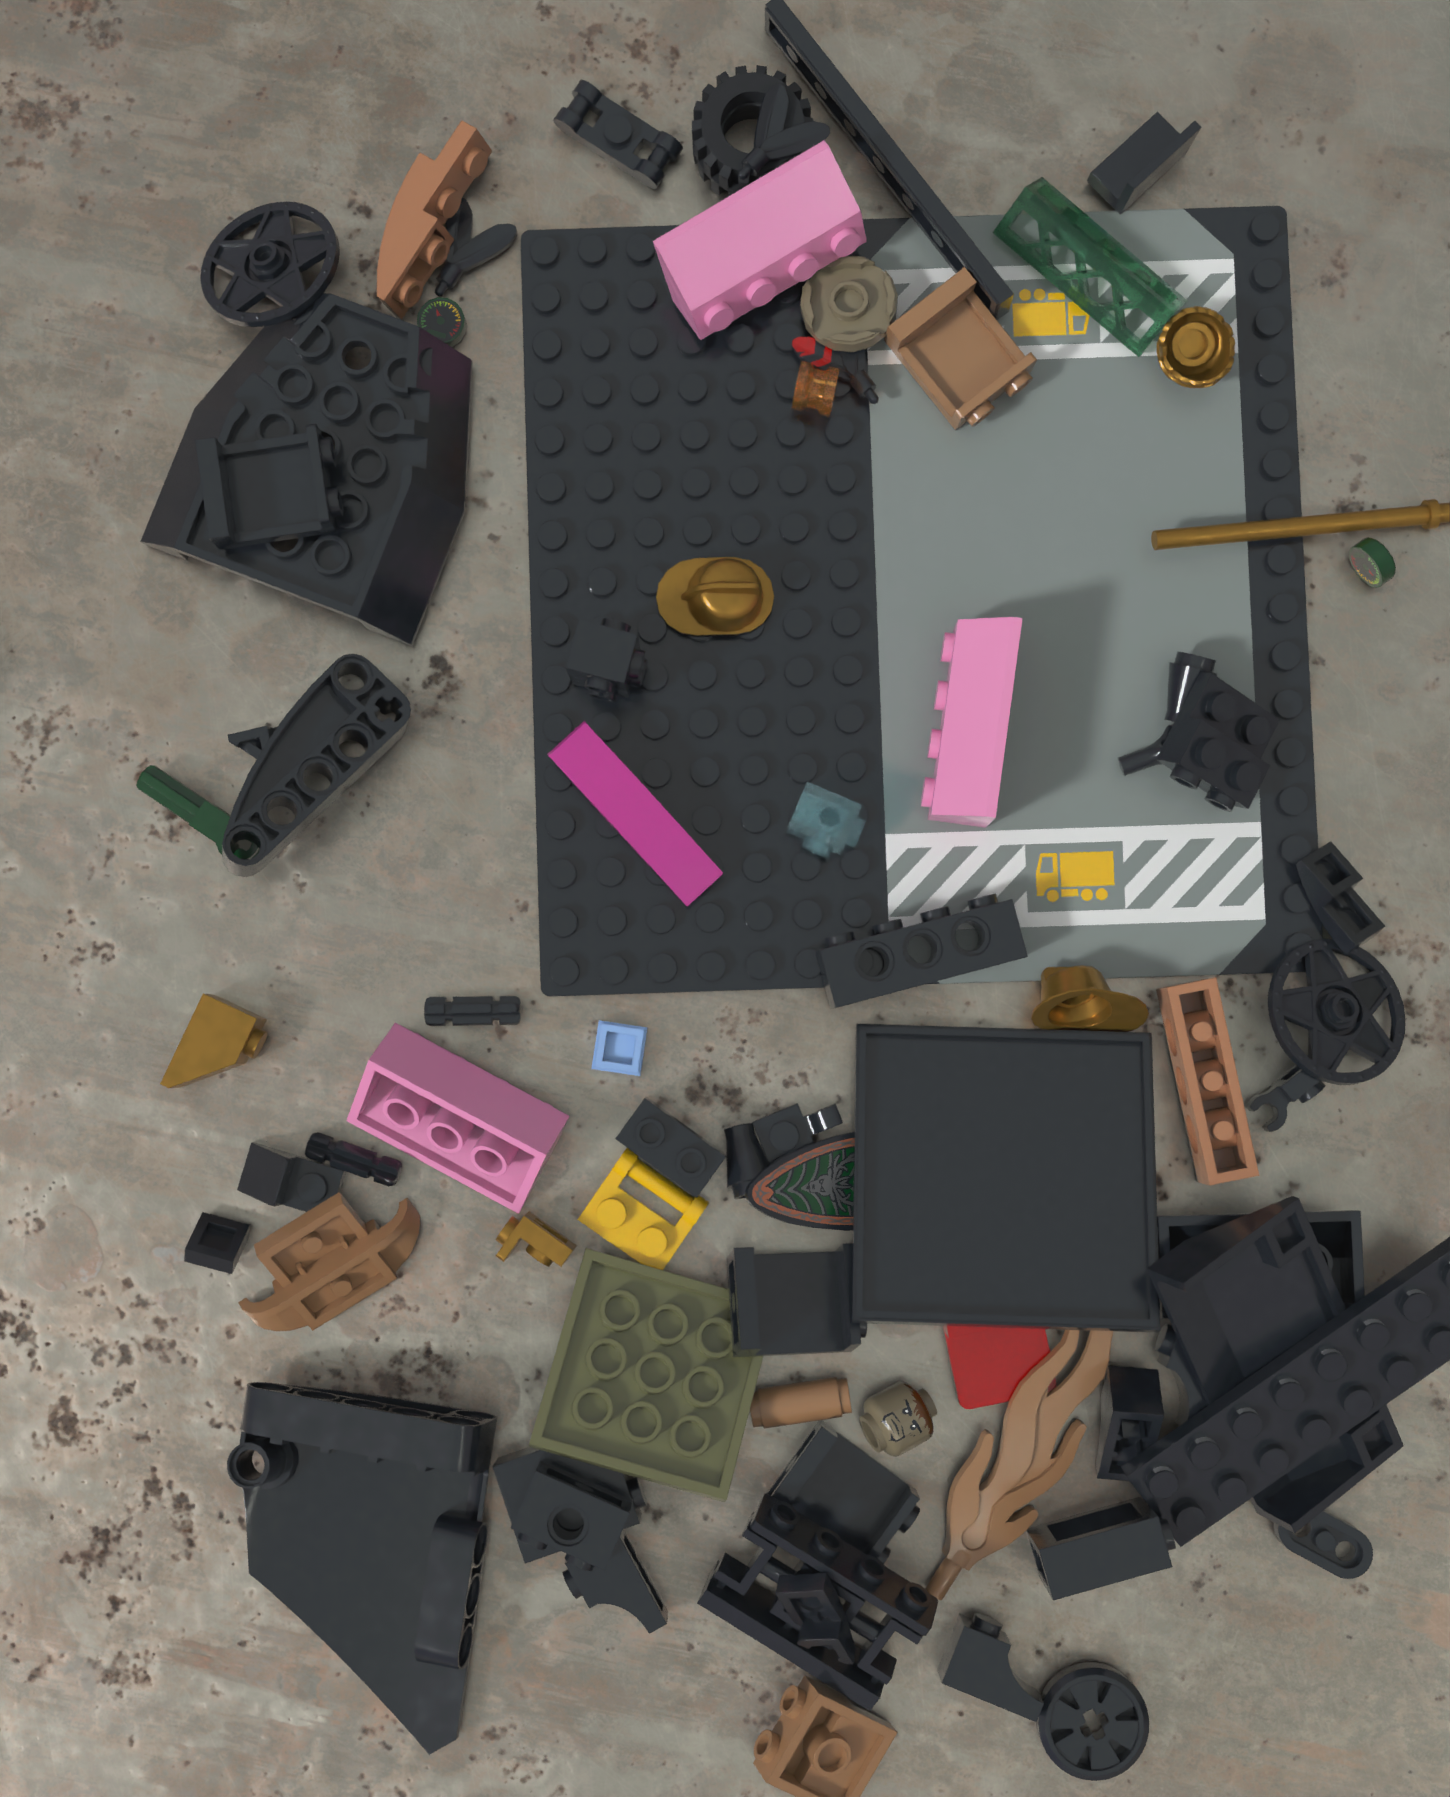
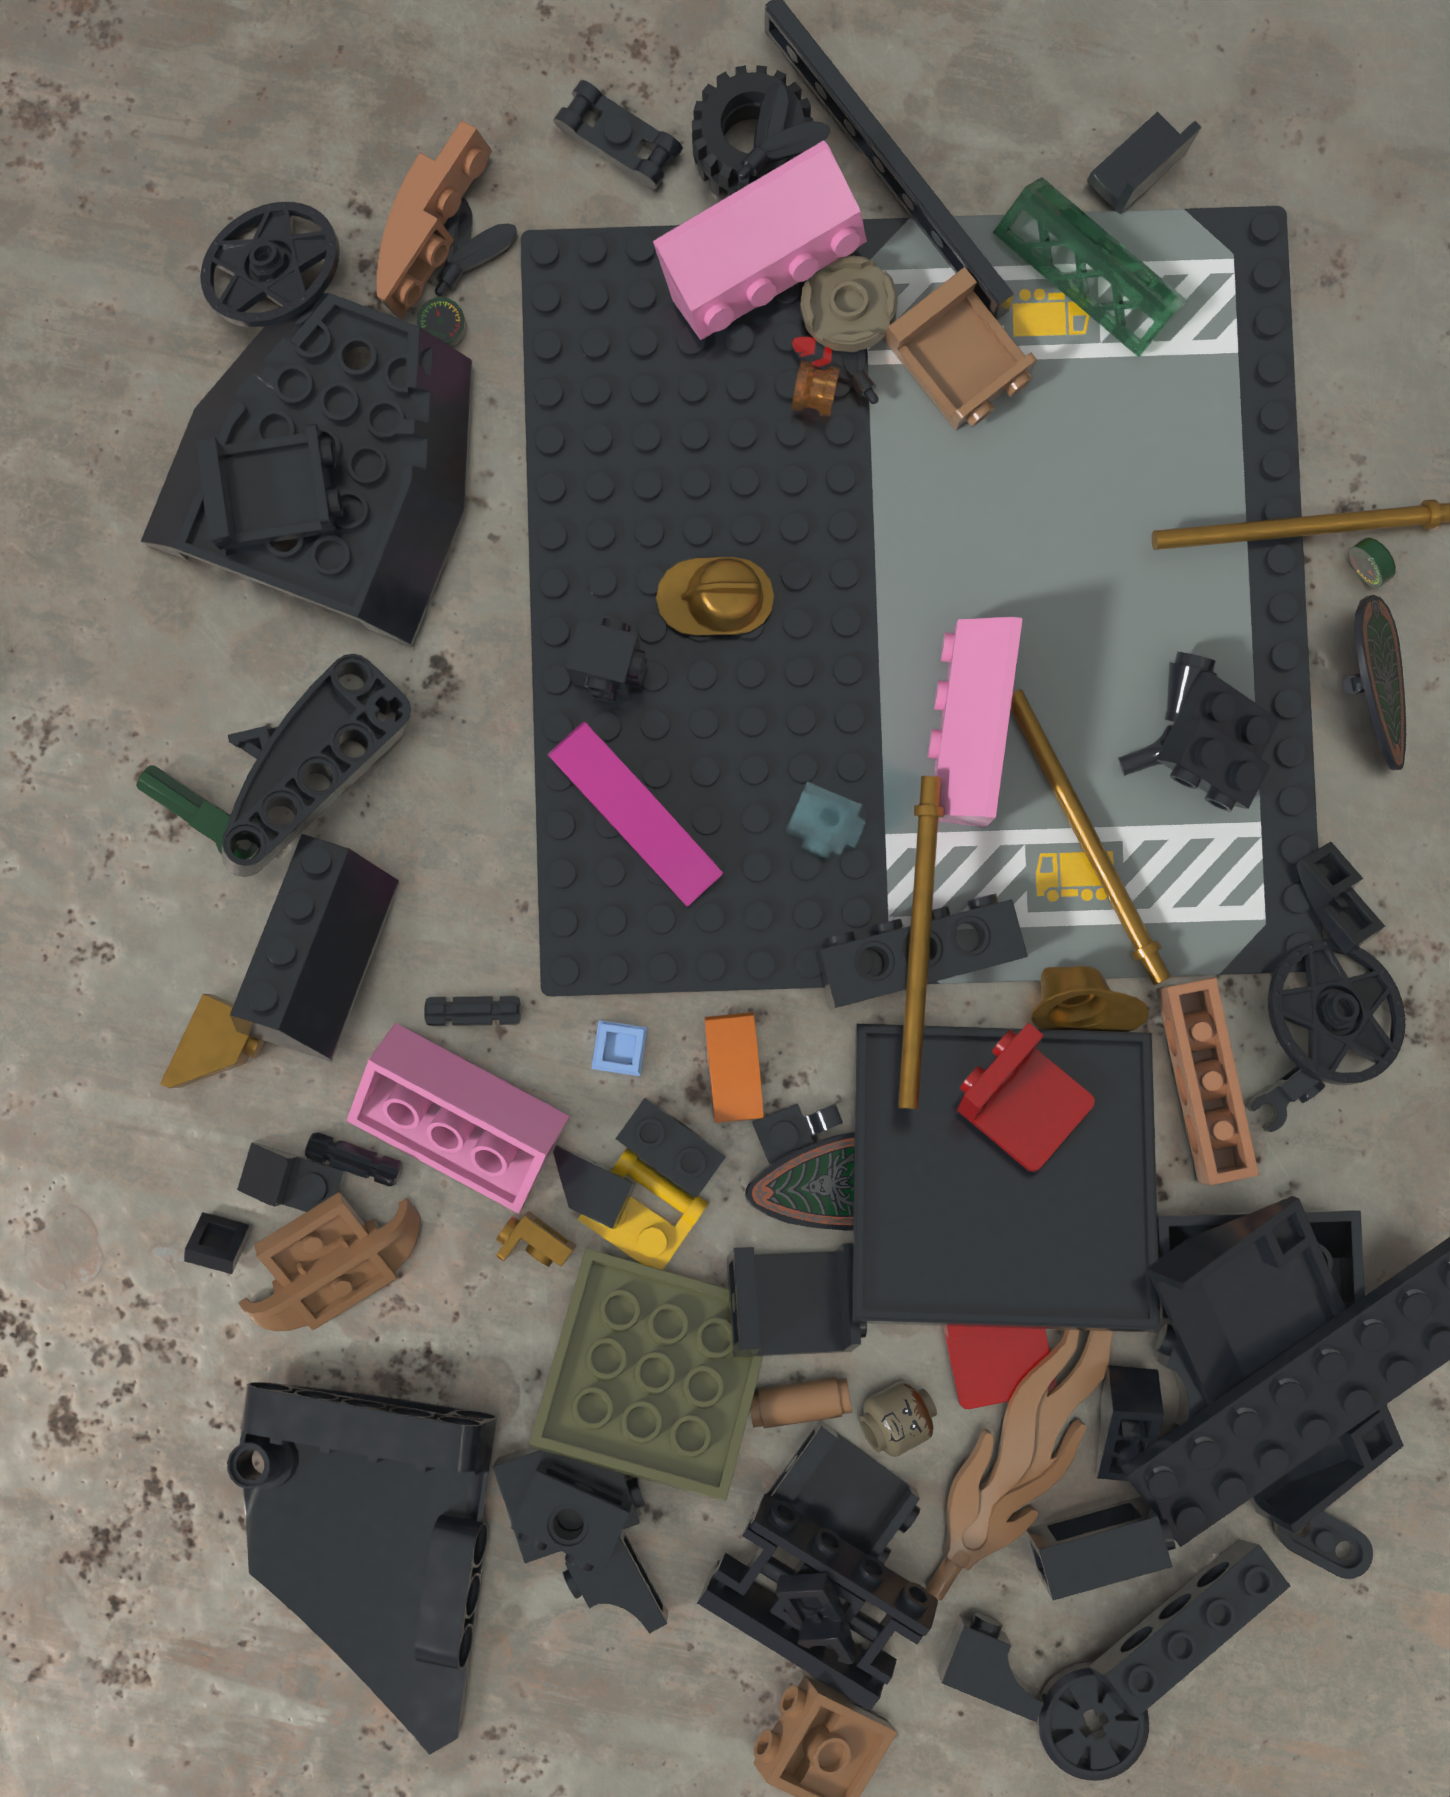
(314, 949): none -> black slope
(592, 1188): none -> black slope
(734, 1067): none -> orange slope
(743, 1158): black cone -> none
(928, 814): none -> pearl gold bar
(1024, 1100): none -> red bracket
(1145, 948): none -> pearl gold bar
(1189, 1627): none -> black brick
(1196, 347): pearl gold hair -> none
(1380, 677): none -> shield

